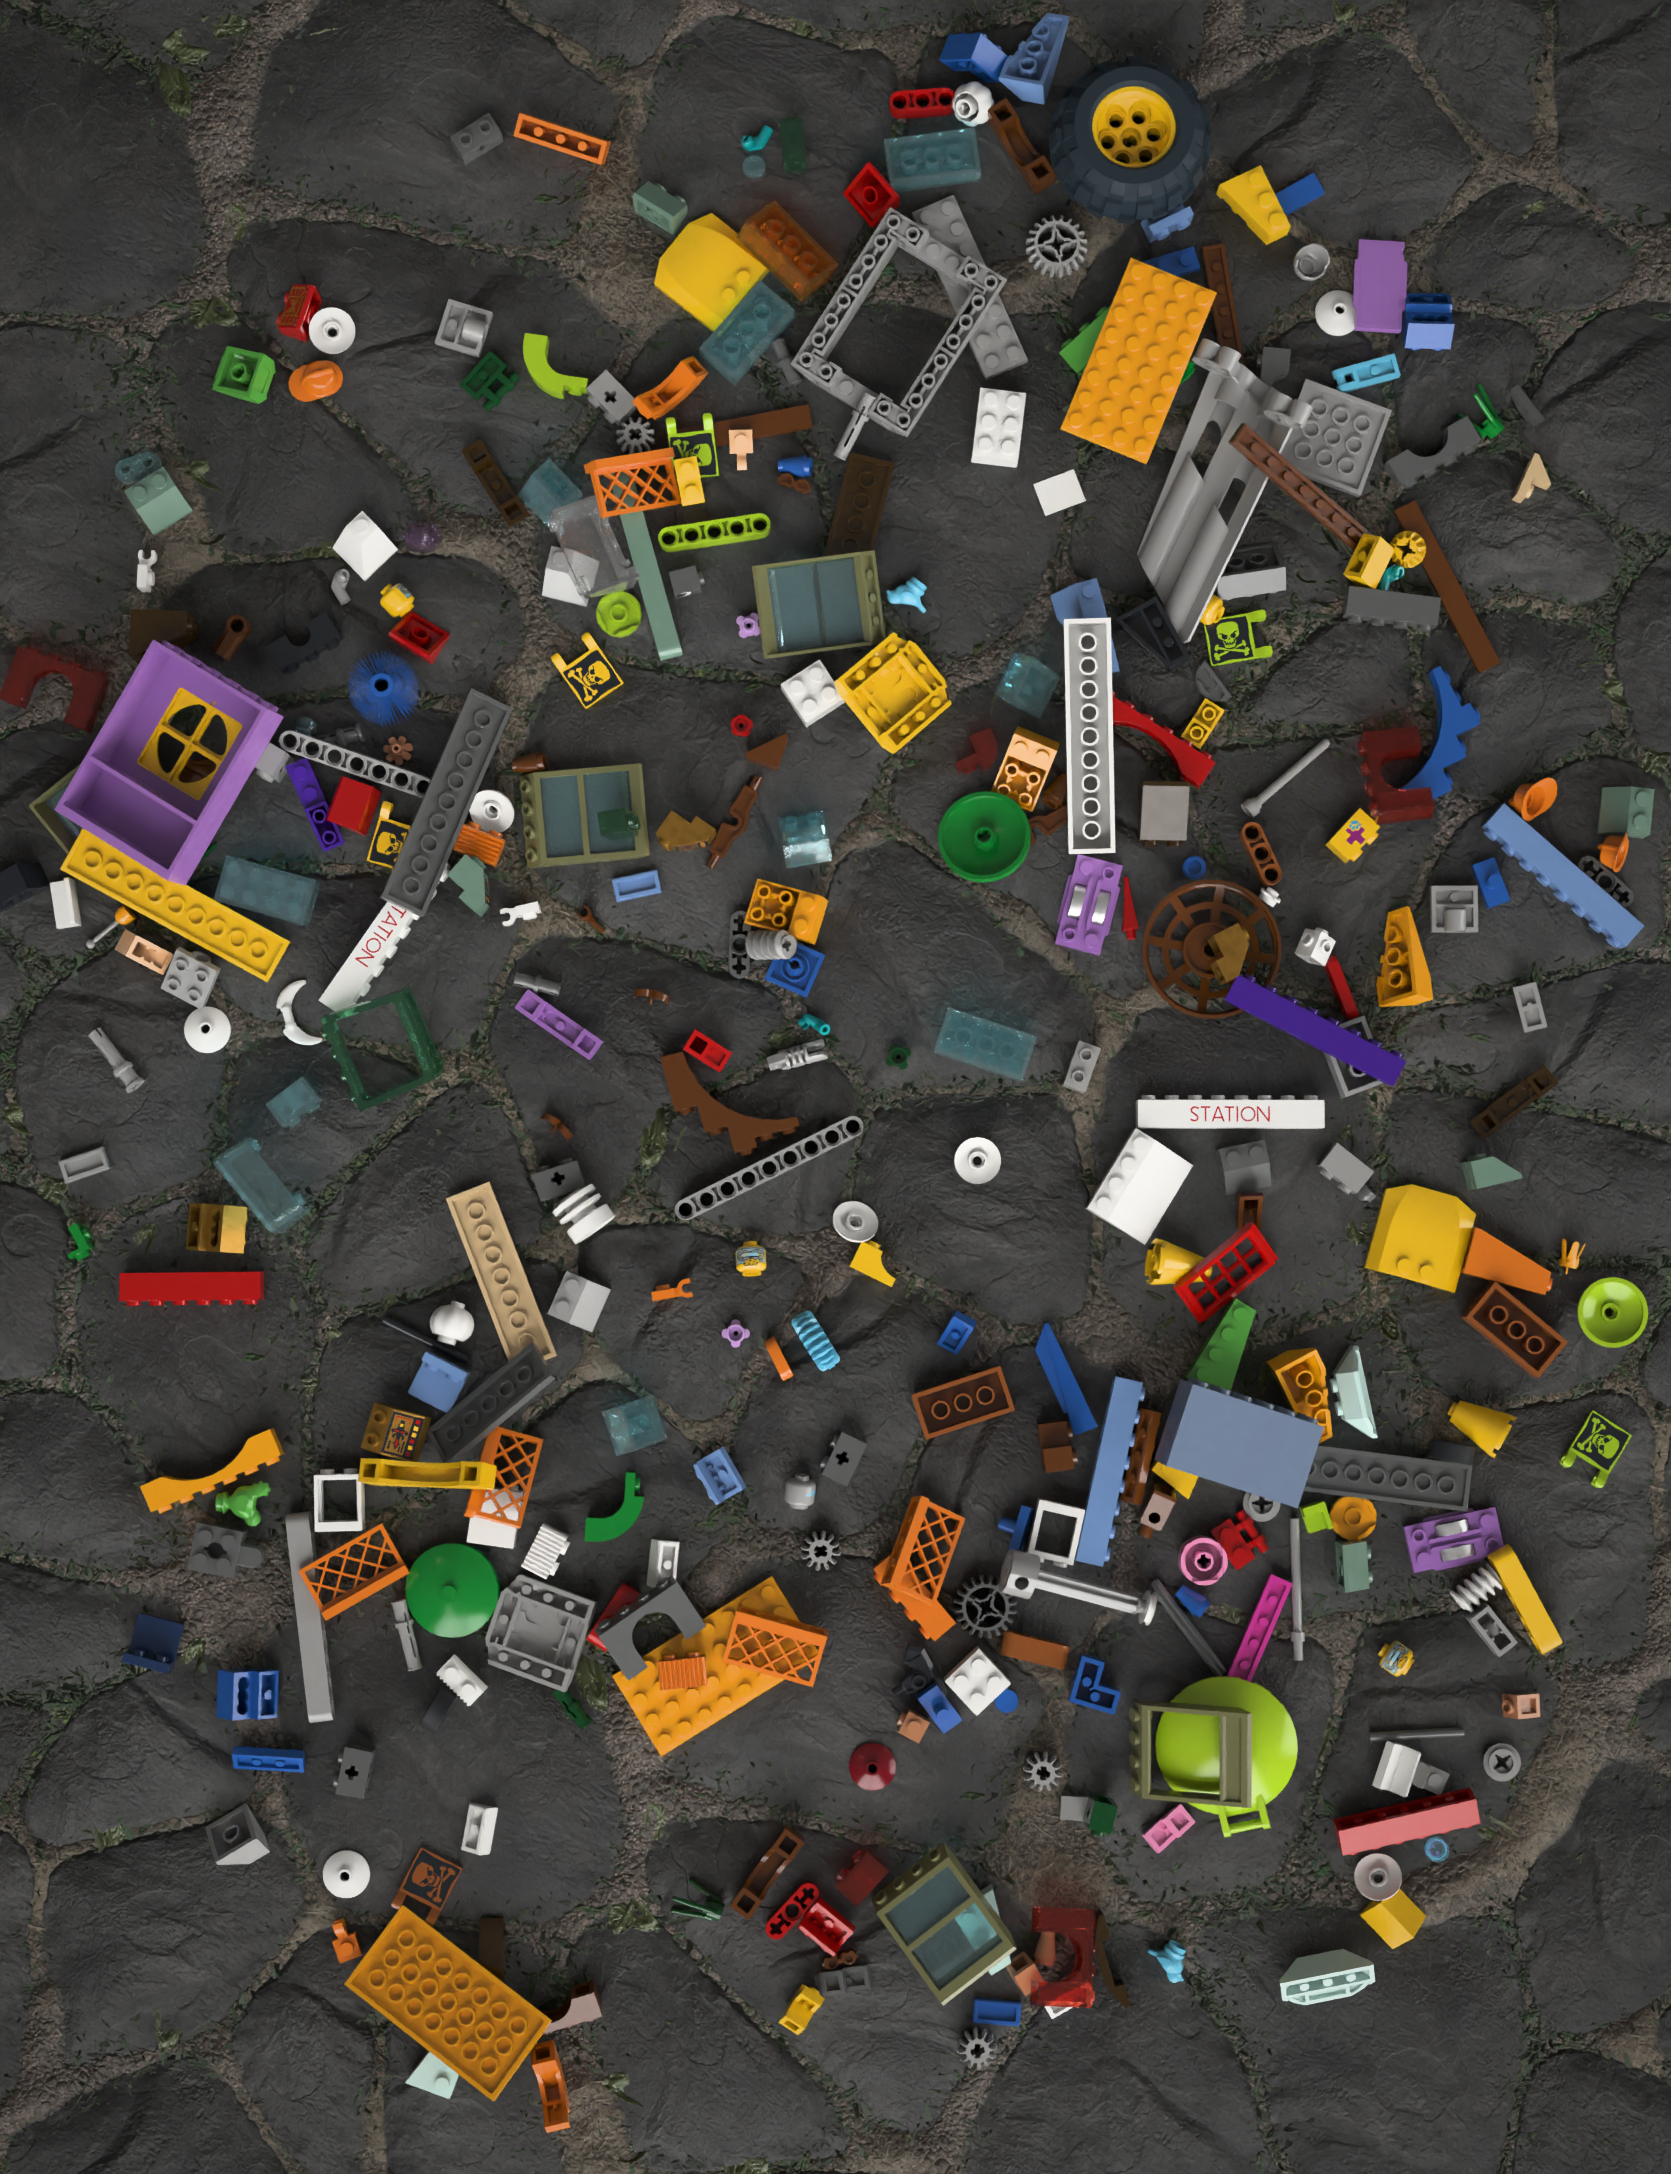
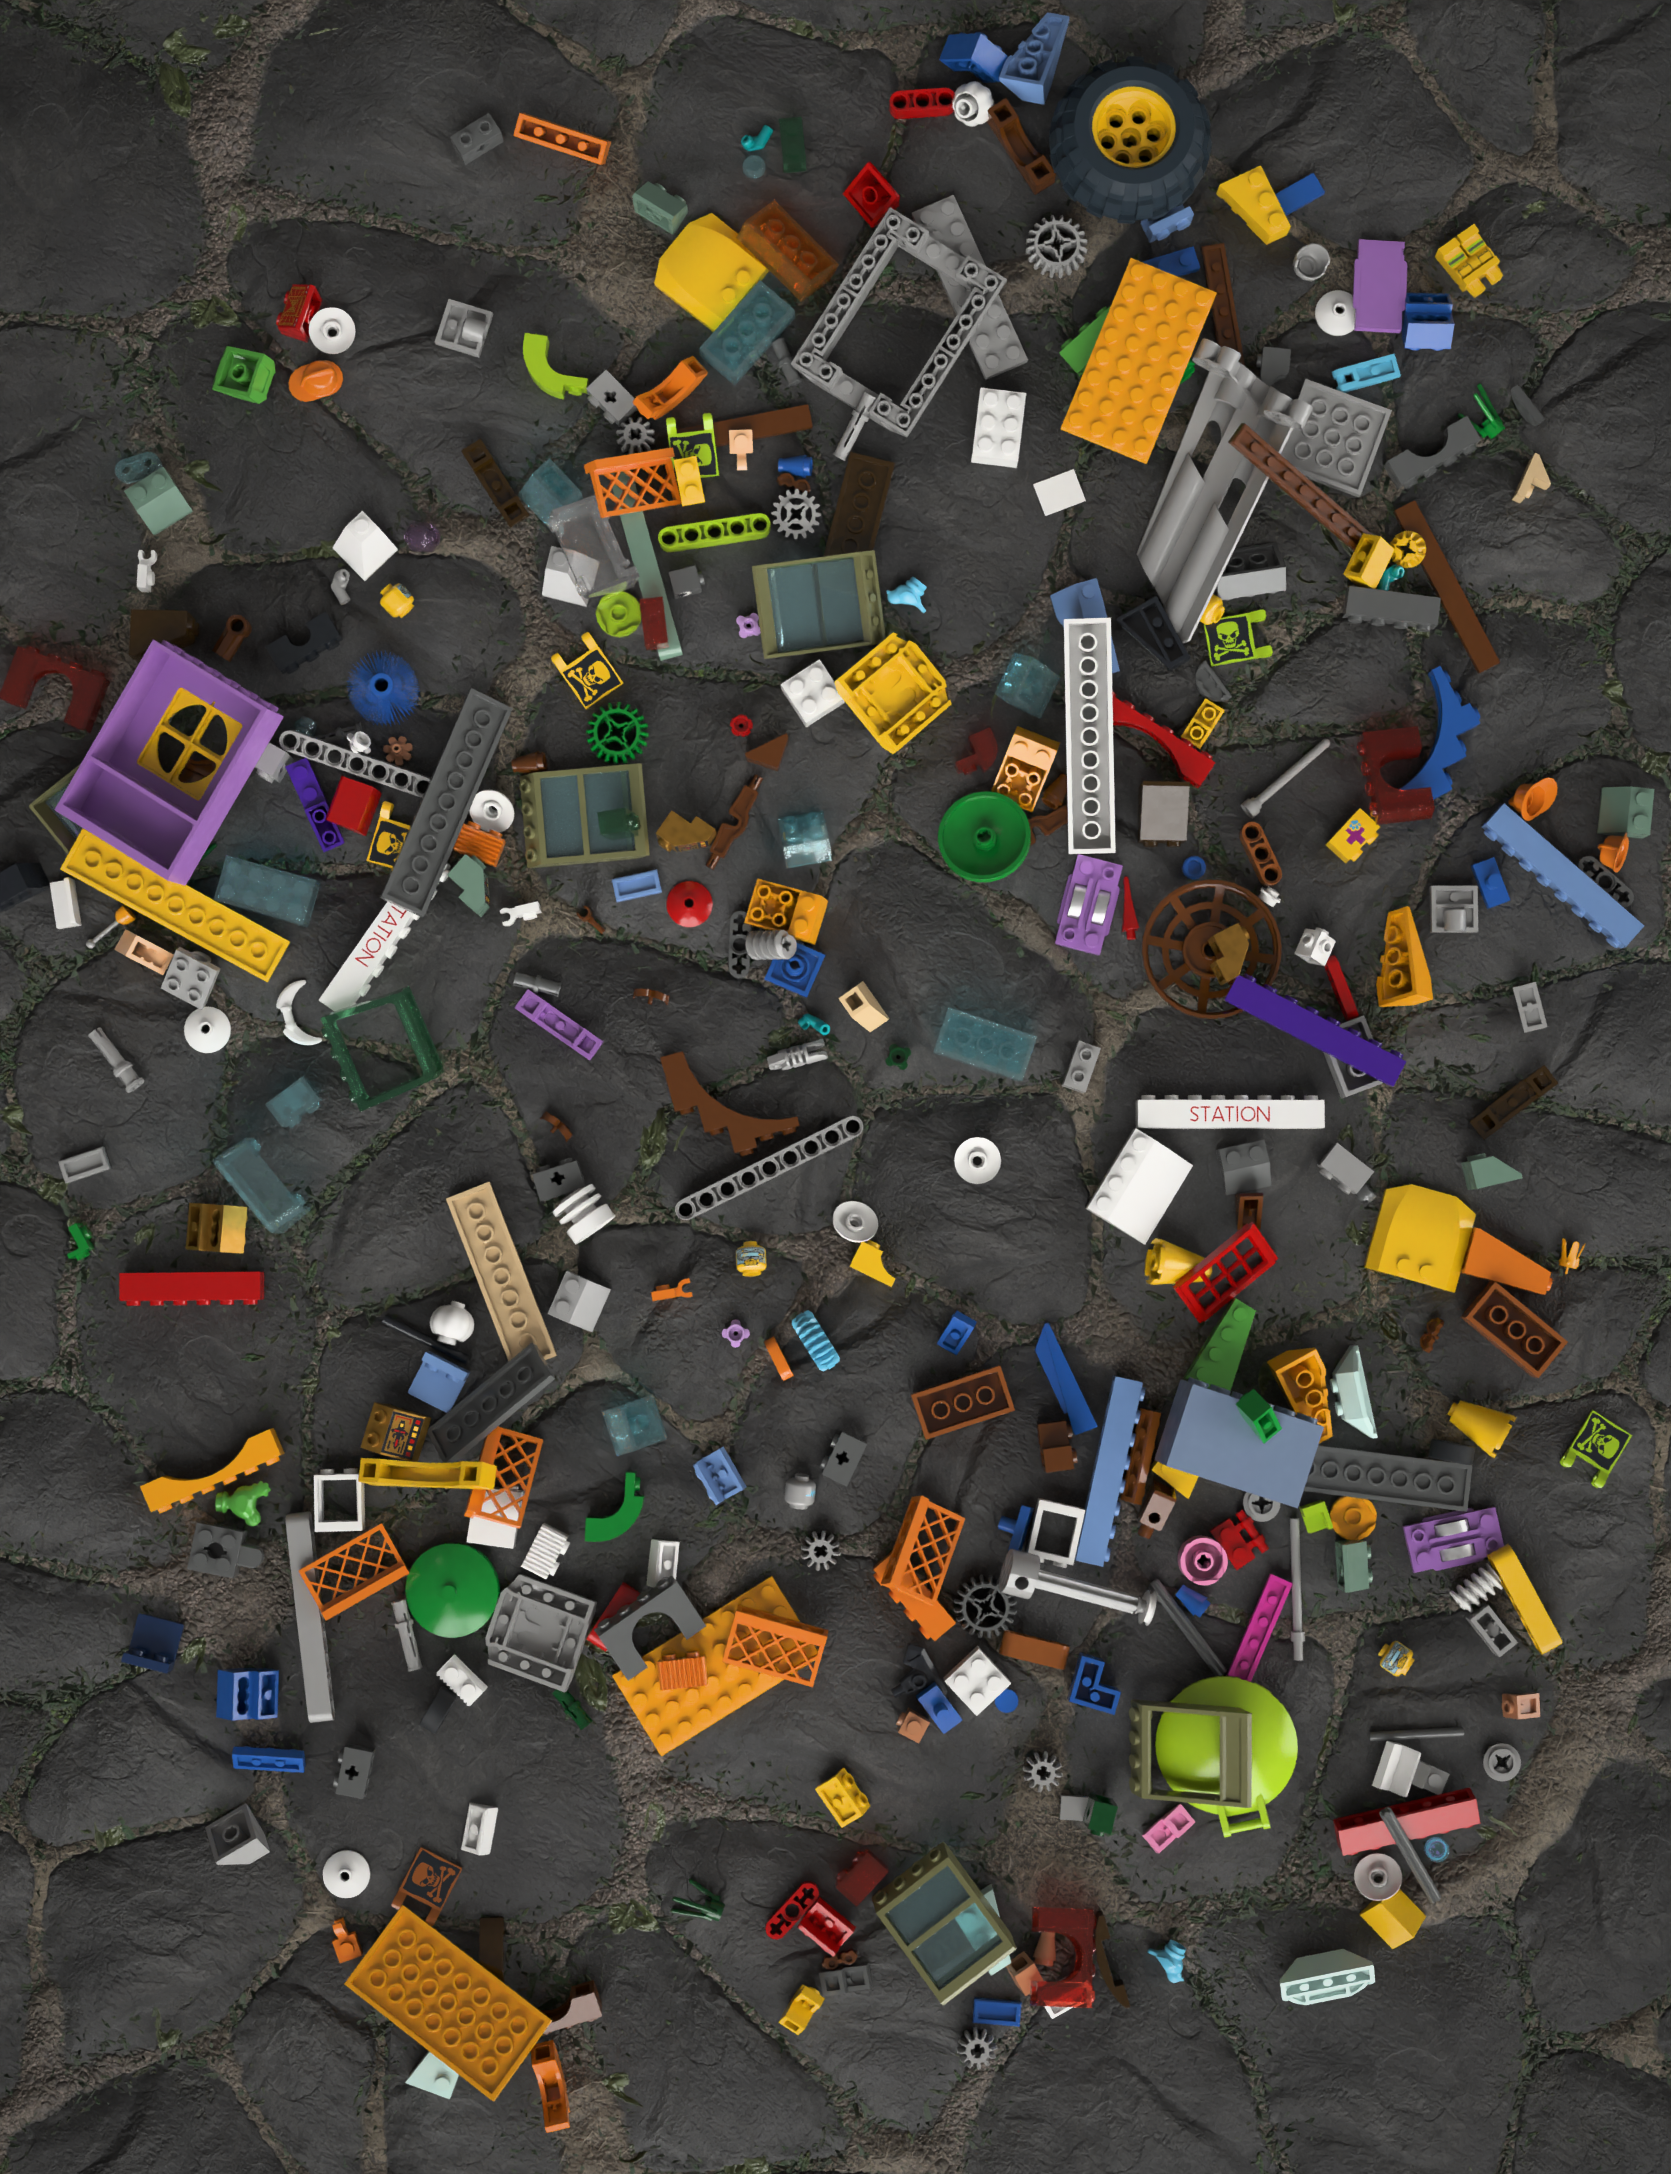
(359, 742): none -> white plate
(419, 637): red slope -> none
(484, 376): dark green plate -> none
(626, 727): none -> green gear
(654, 623): none -> clear red brick
(693, 915): none -> red dish
(706, 1050): red brick -> none
(766, 1871): reddish brown arch -> none
(803, 521): none -> light grey gear
(843, 1797): none -> yellow bracket
(863, 1007): none -> tan slope
(872, 1754): dark red dish -> none
(932, 160): clear light blue brick -> none
(1258, 1415): none -> green slope
(1410, 1855): none -> dark grey axle
(1433, 1329): none -> reddish brown piece
(1469, 260): none -> yellow hips
(1627, 1317): lime dish -> none

